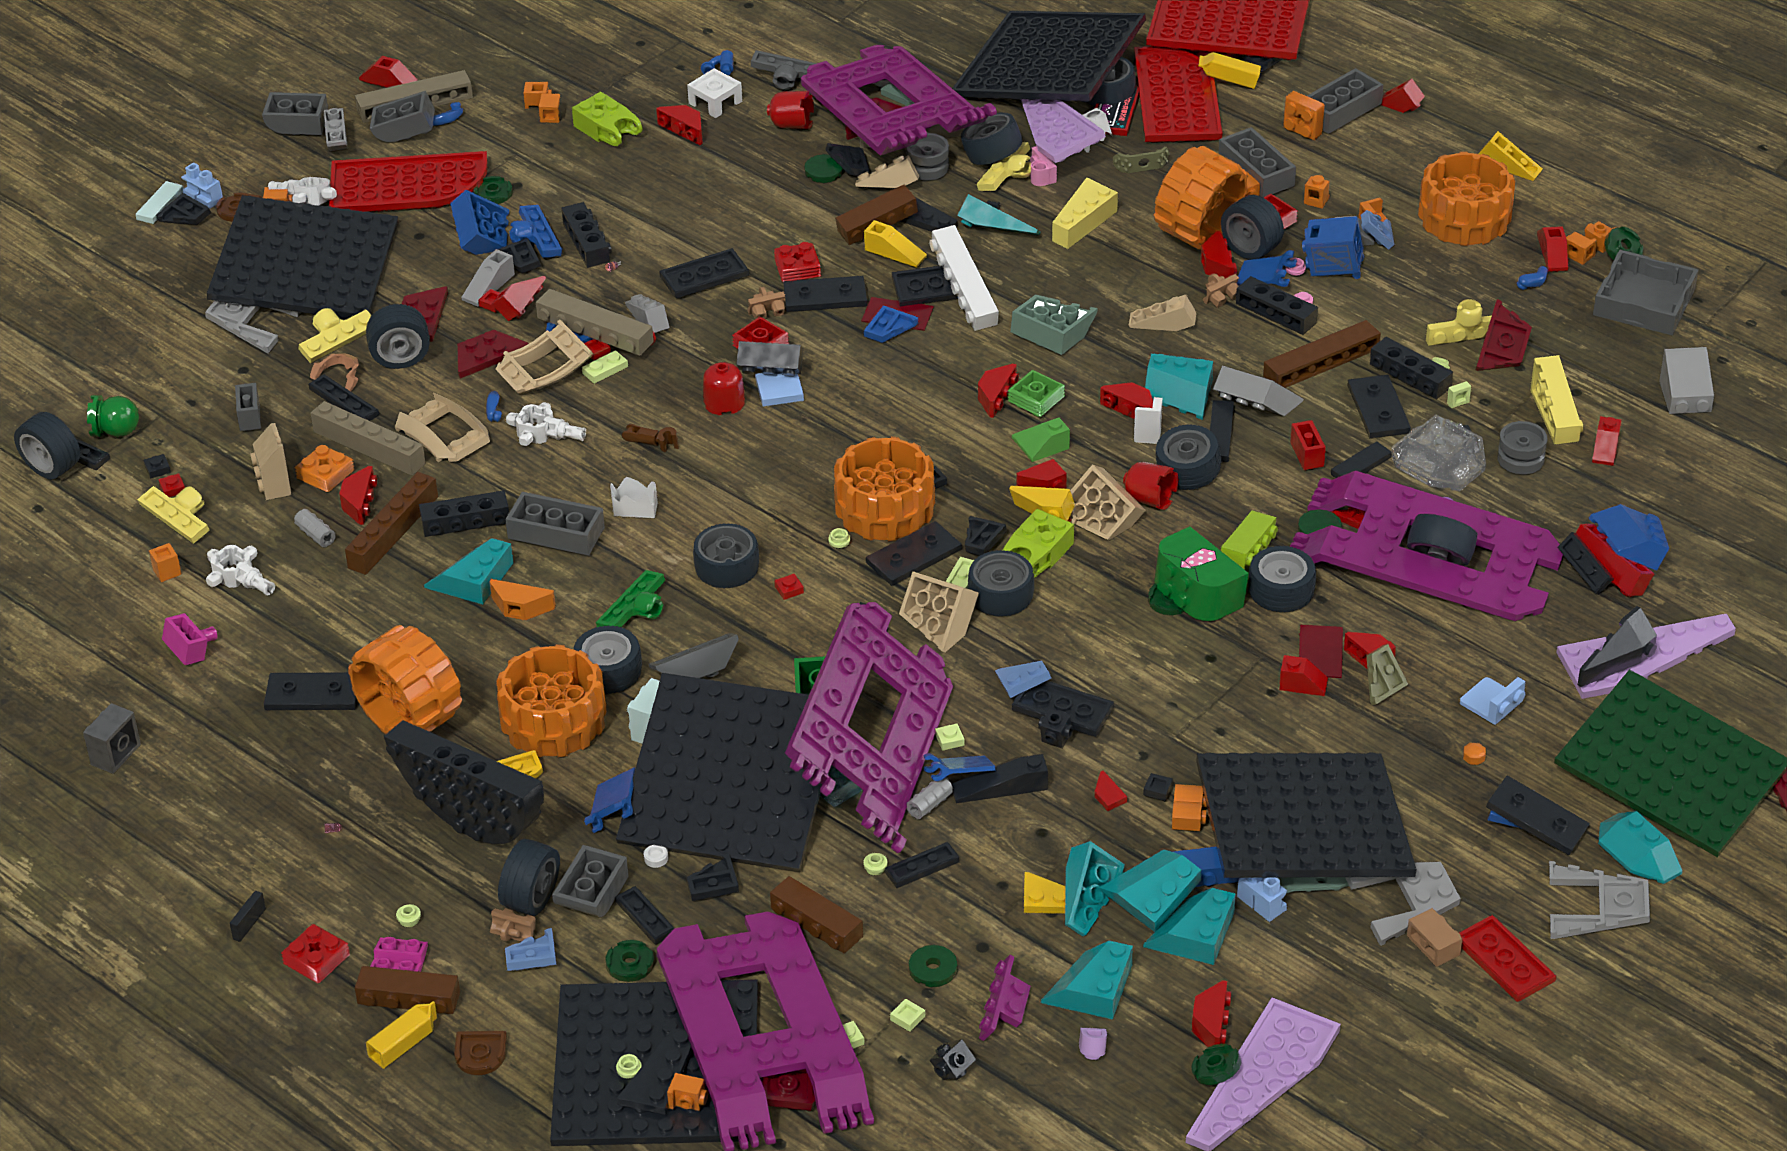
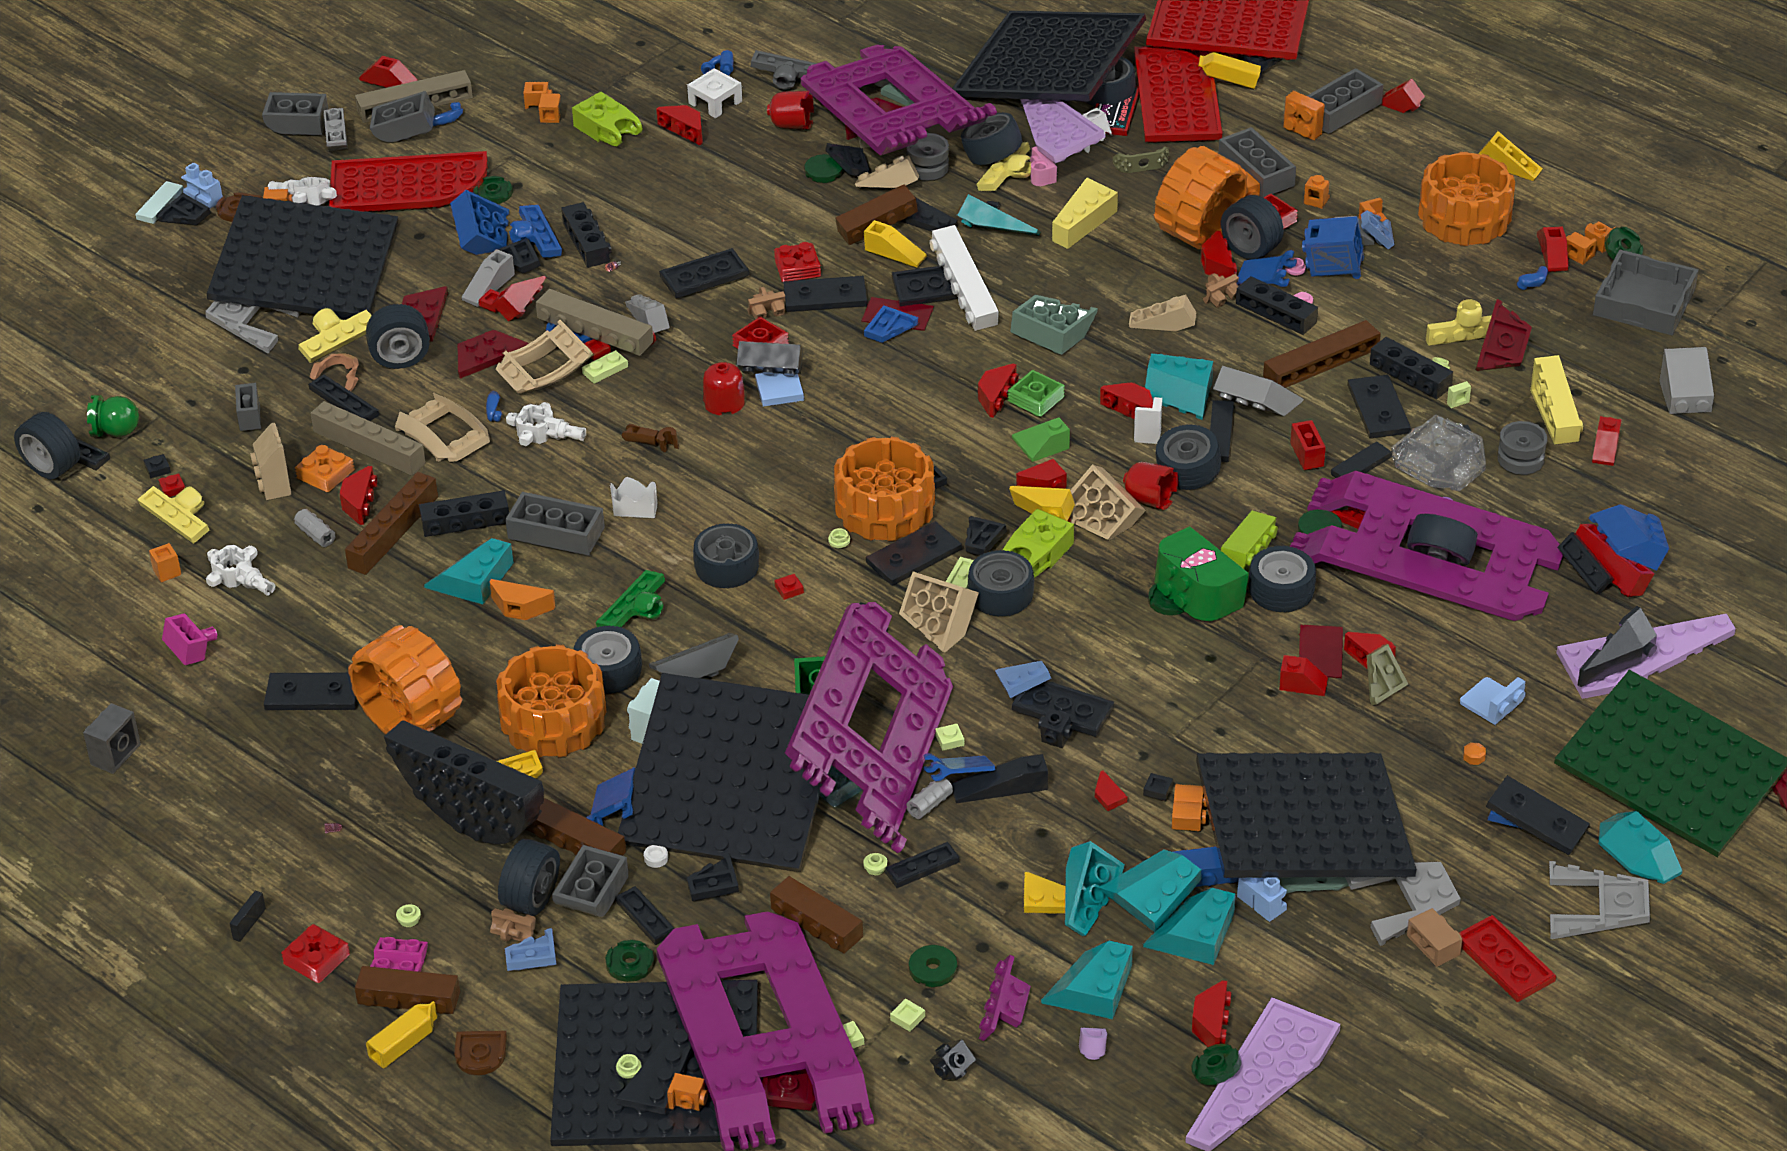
(573, 831): none -> reddish brown brick

